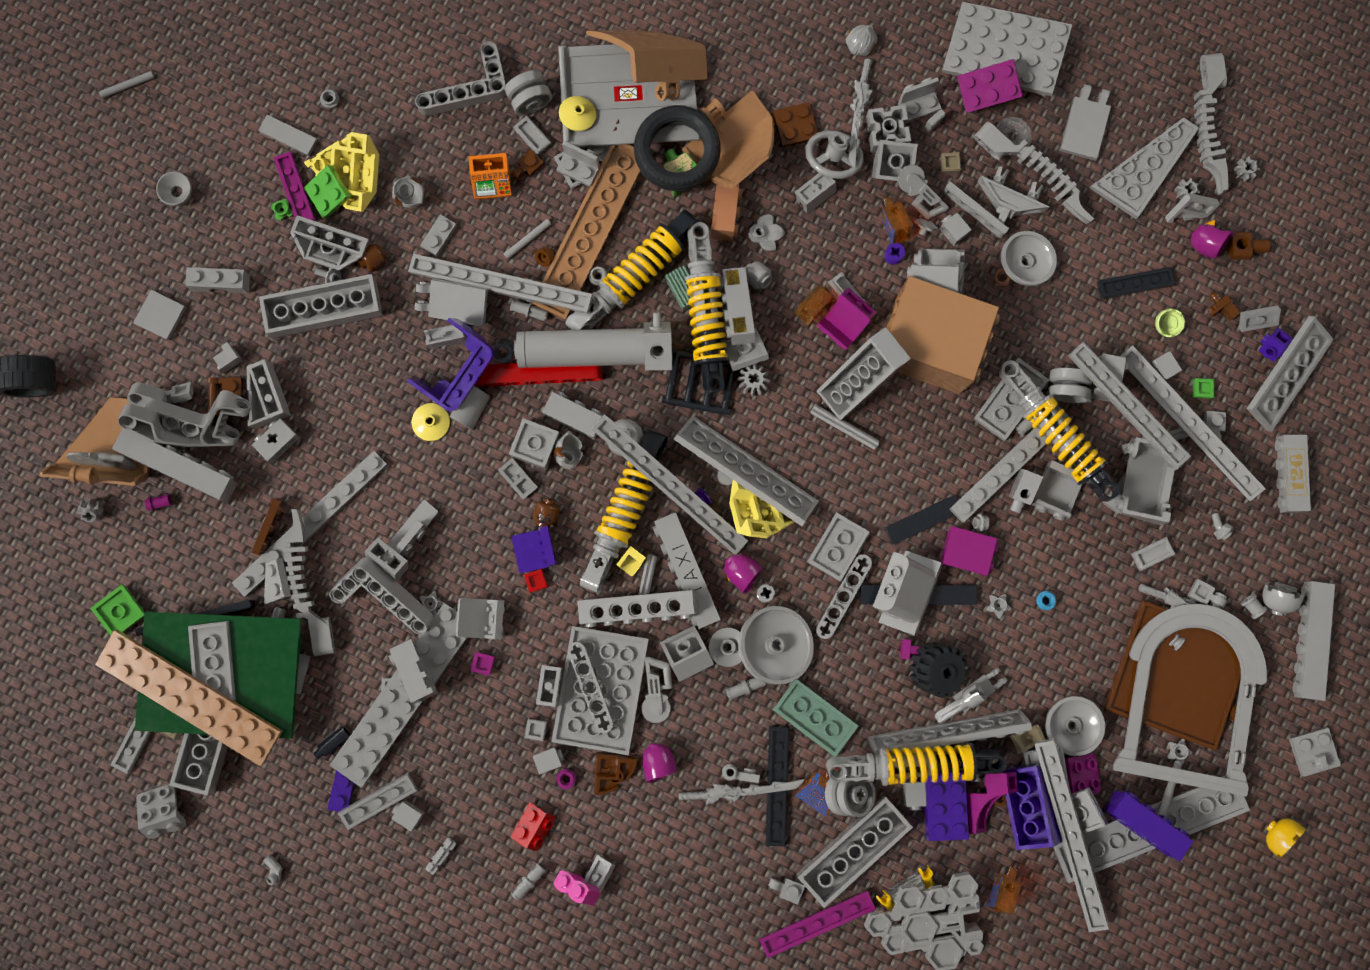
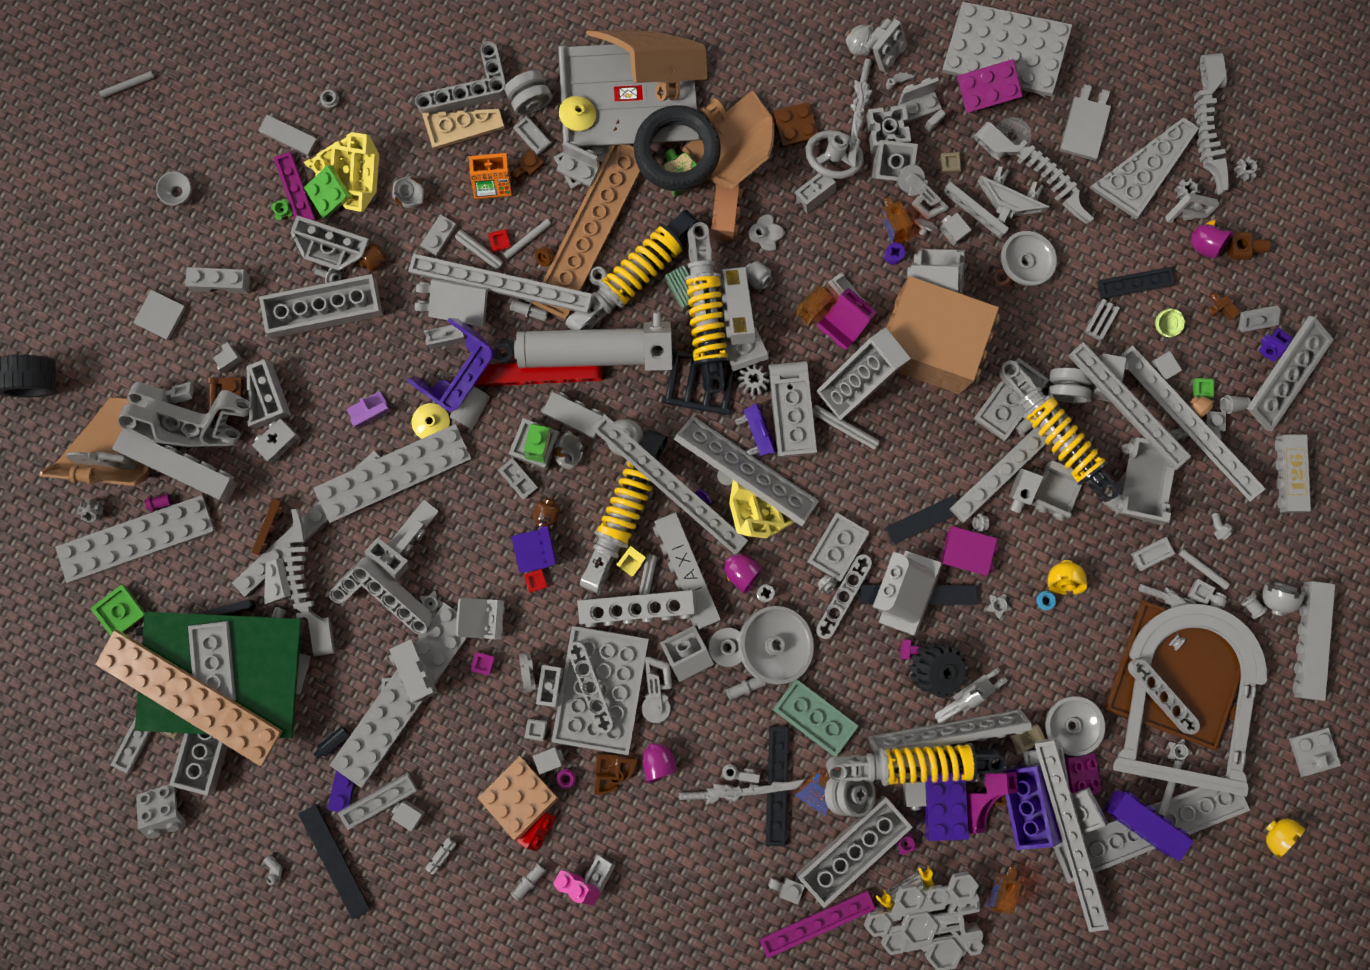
(135, 539): none -> light grey plate
(334, 861): none -> black tile
(368, 410): none -> medium lavender panel
(392, 473): none -> light grey plate
(456, 127): none -> tan wing
(479, 250): none -> light grey axle
(499, 240): none -> red tile
(518, 798): none -> medium nougat plate
(527, 676): none -> light grey plate
(537, 442): none -> bright green torso
(759, 430): none -> dark purple piece
(792, 409): none -> light grey hinge
(827, 584): none -> light grey plate
(887, 43): none -> light grey plate
(898, 78): none -> light grey piece
(911, 846): none -> magenta plate
(1067, 577): none -> yellow cylinder
(1109, 306): none -> light grey tile
(1172, 700): none -> light grey beam
(1200, 405): none -> medium nougat cone
(1204, 569): none -> light grey bar
(1234, 403): none -> light grey cone

